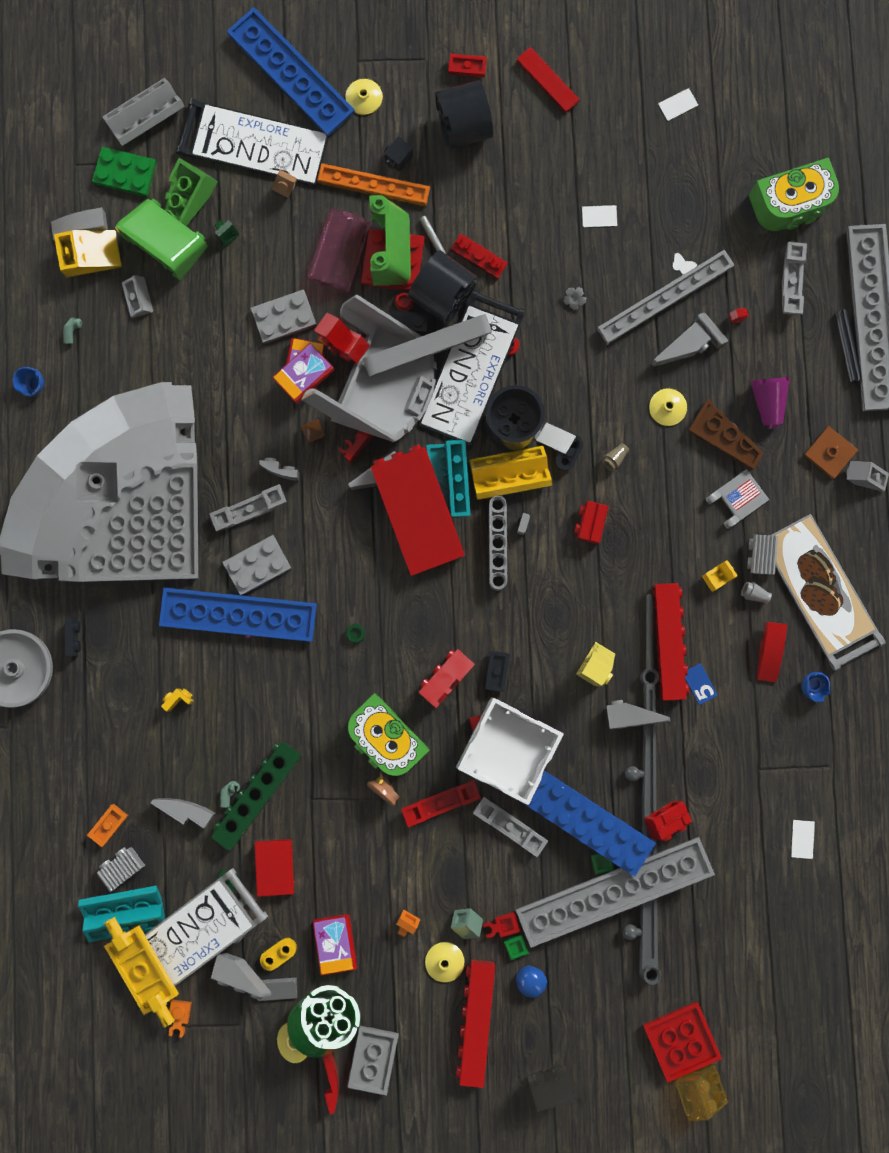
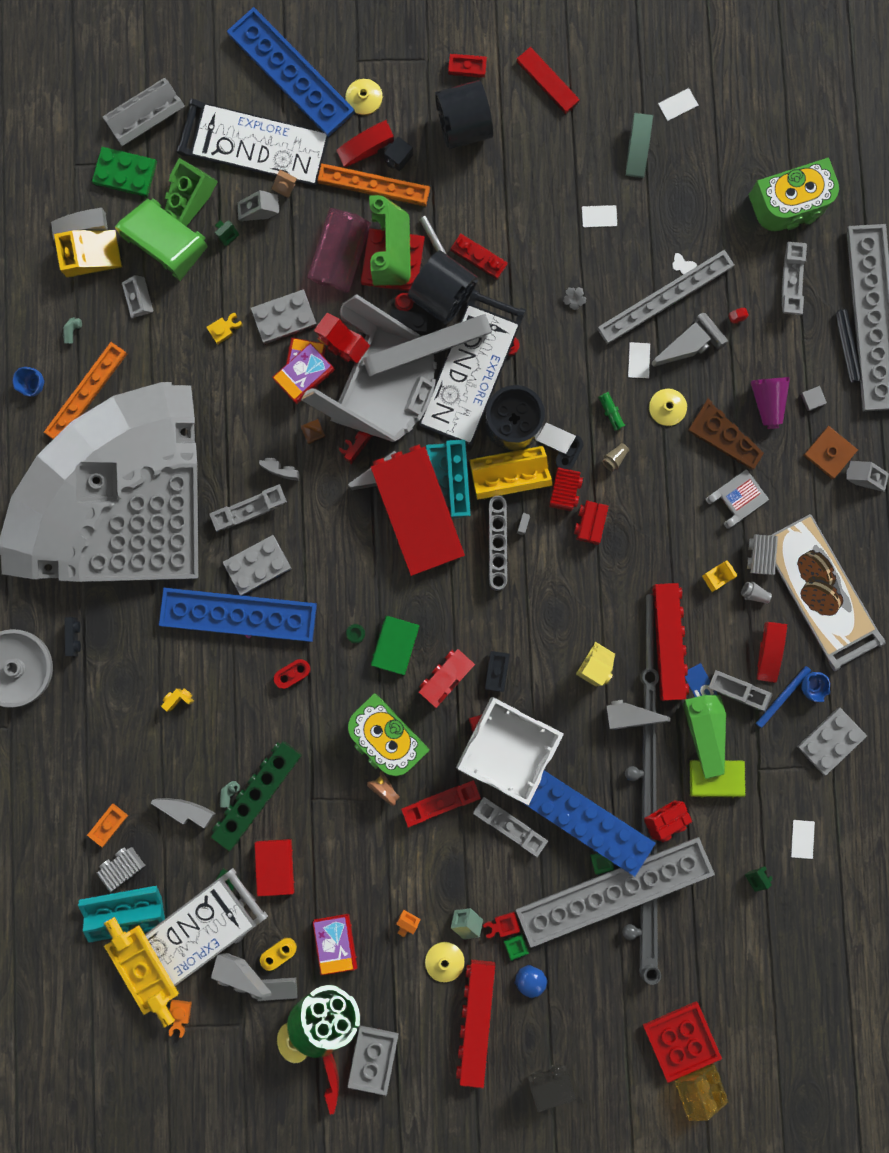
(87, 389): none -> orange tile
(222, 329): none -> yellow plate
(258, 206): none -> light grey slope
(292, 673): none -> red plate
(365, 144): none -> red slope
(395, 645): none -> green piece
(565, 489): none -> red brick
(611, 411): none -> green pin
(639, 145): none -> sand green slope
(639, 360): none -> white sticker
(708, 729): none -> bright green wedge
(727, 785): none -> lime piece
(740, 691): none -> light grey slope
(758, 879): none -> dark green tile
(783, 697): none -> blue bar
(813, 398): none -> light grey tile
(831, 741): none -> light grey plate

